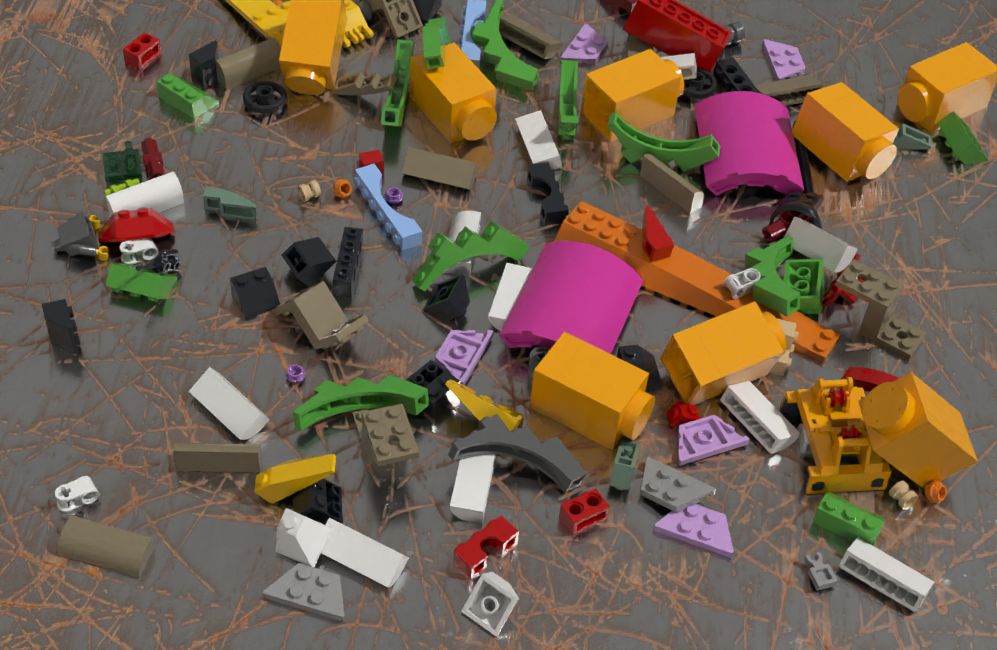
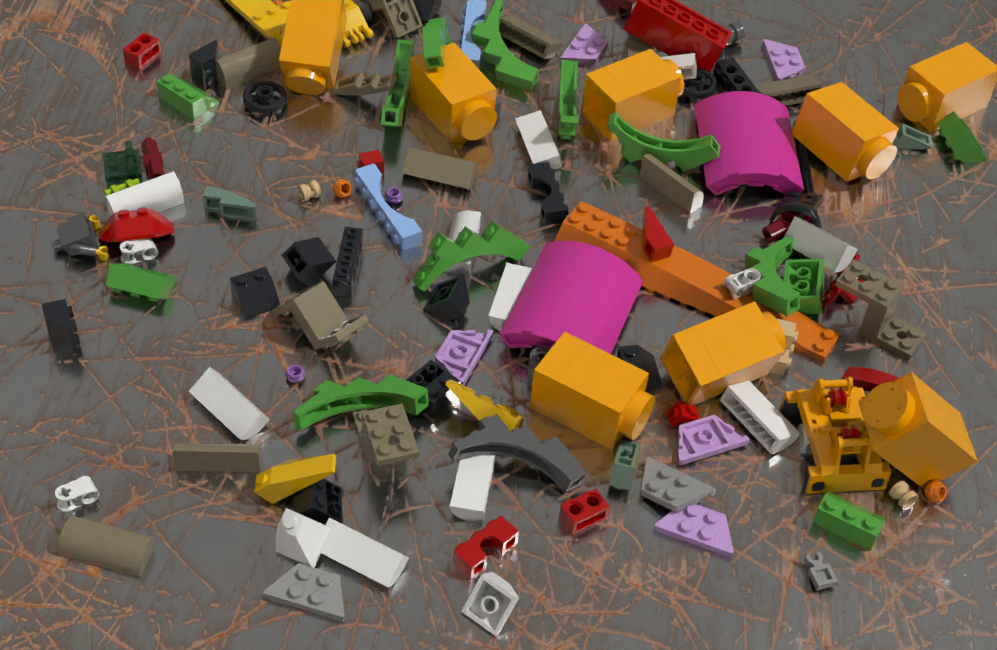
(162, 263): black piece -> none
(886, 574): white brick -> none

